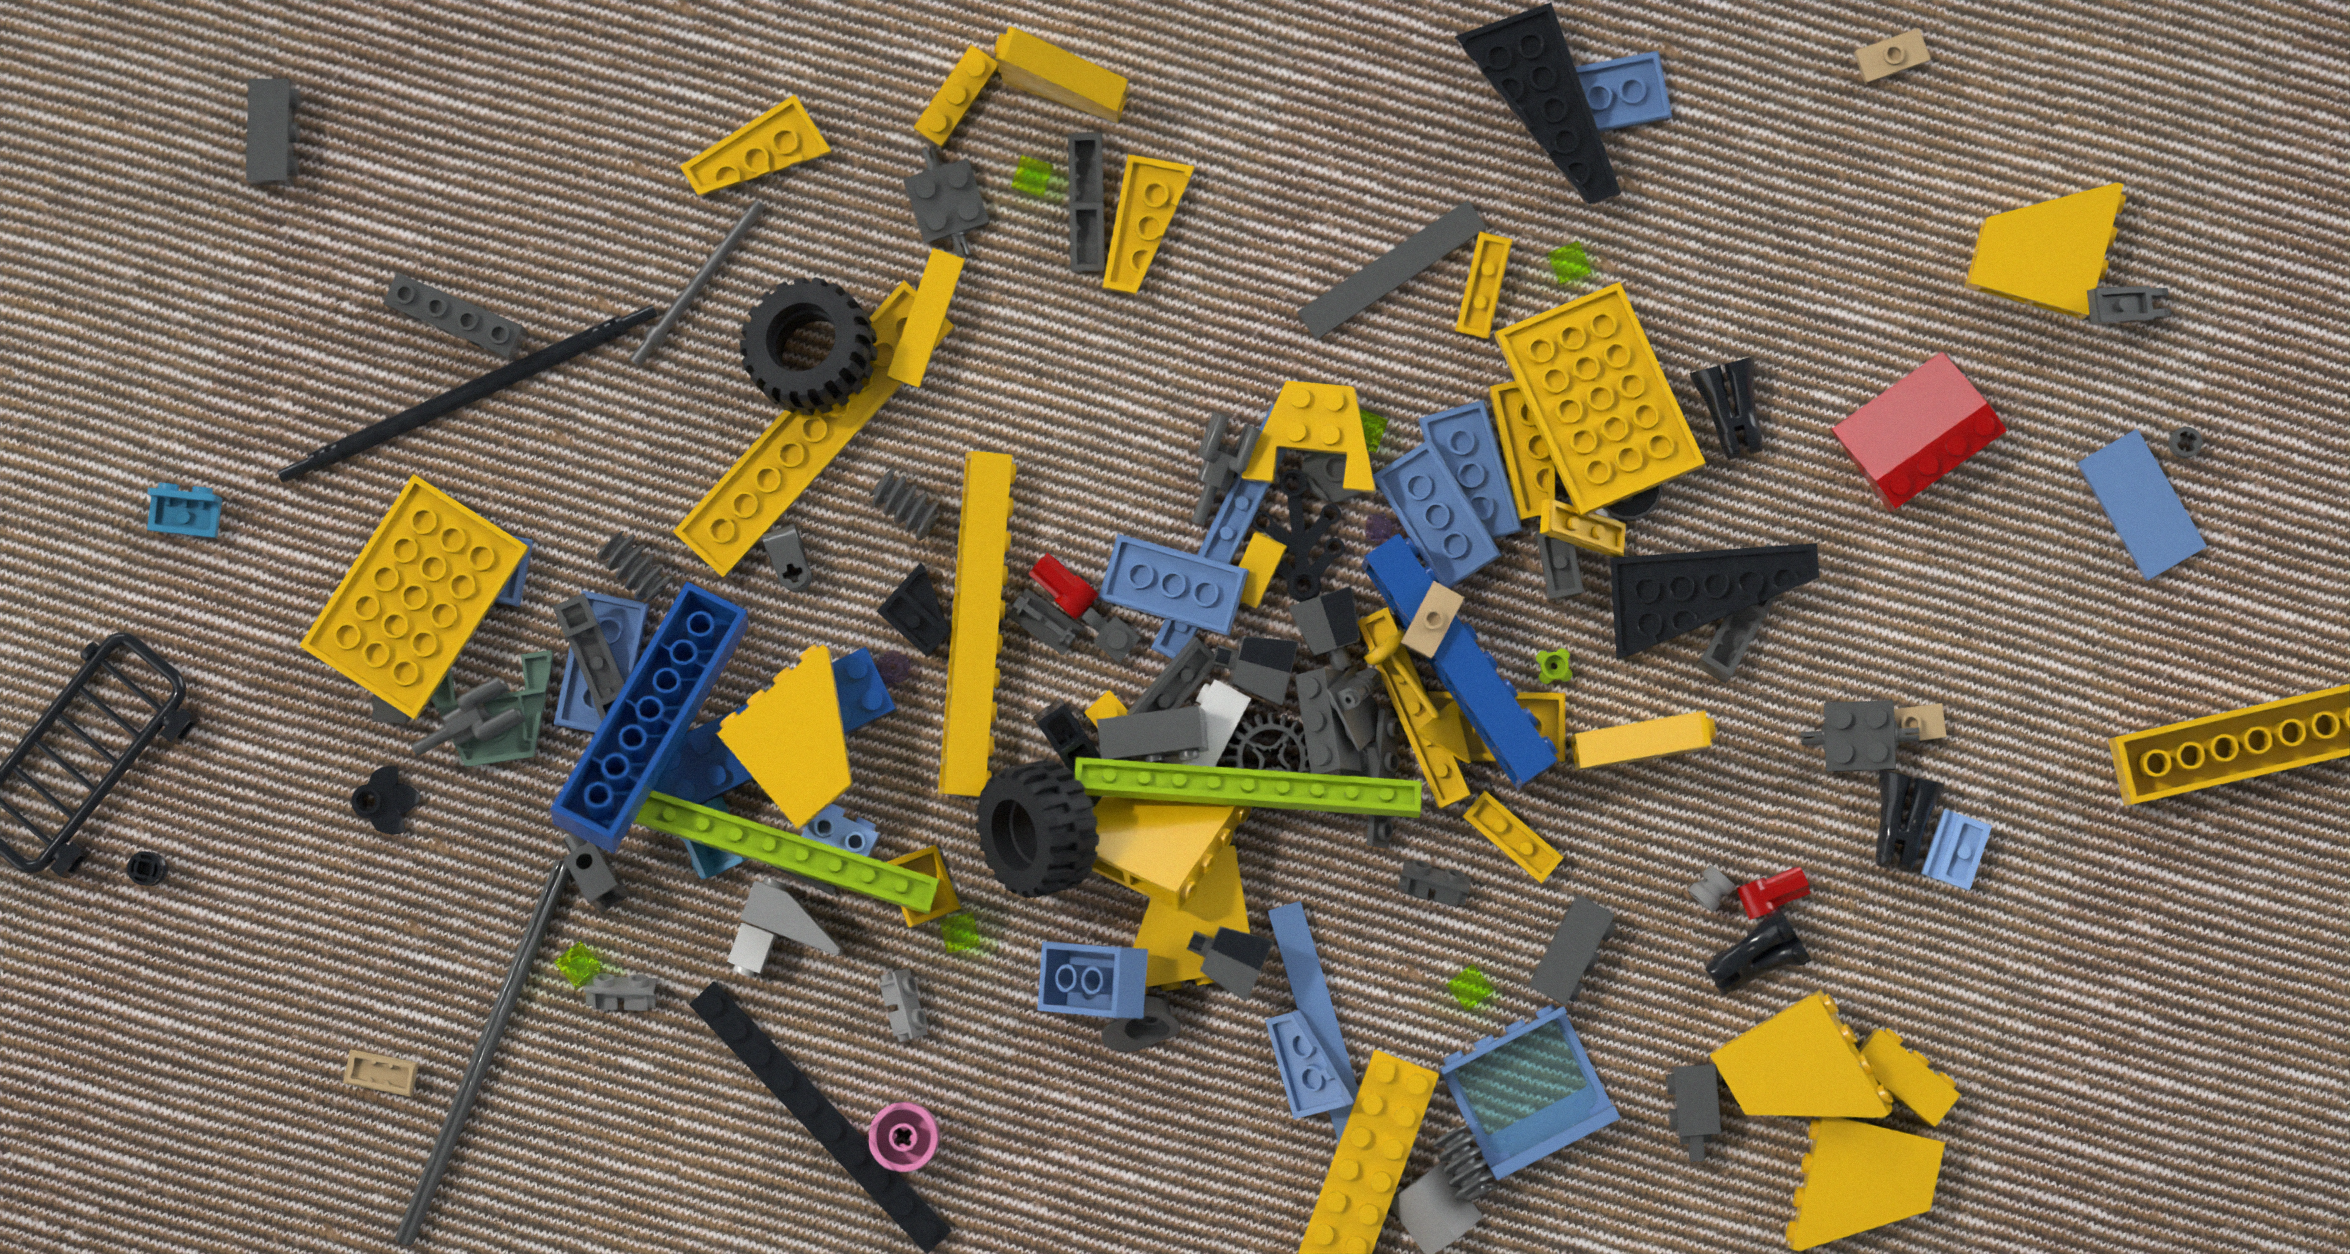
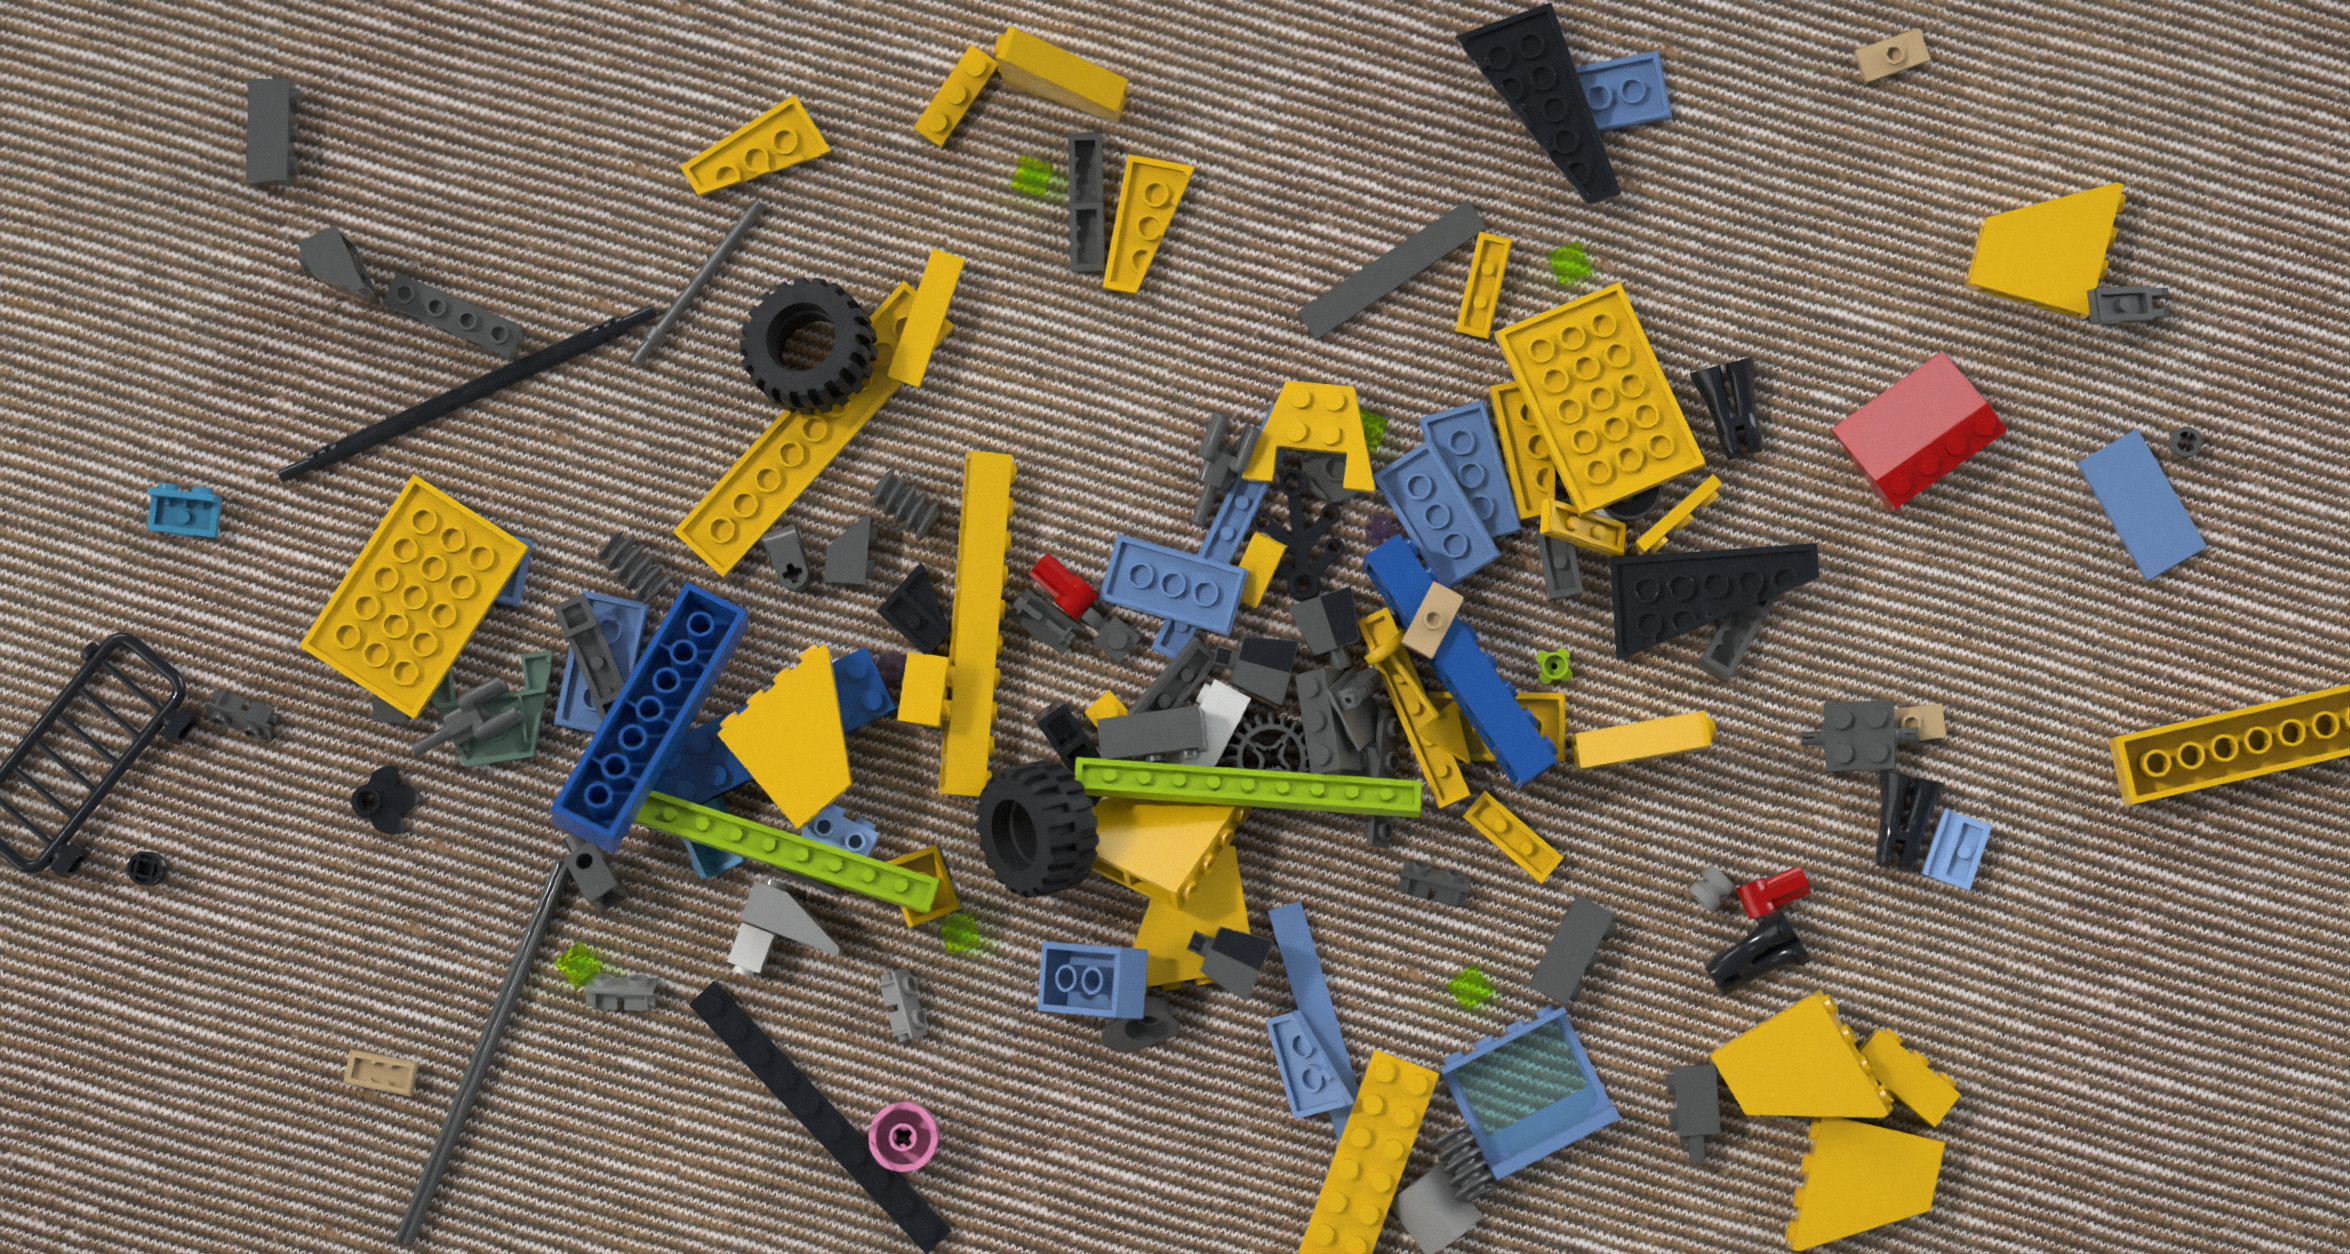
(226, 712): none -> dark grey hinge
(337, 263): none -> dark grey slope
(849, 555): none -> dark grey slope
(926, 690): none -> yellow slope
(946, 201): dark grey plate -> none
(1679, 516): none -> yellow plate

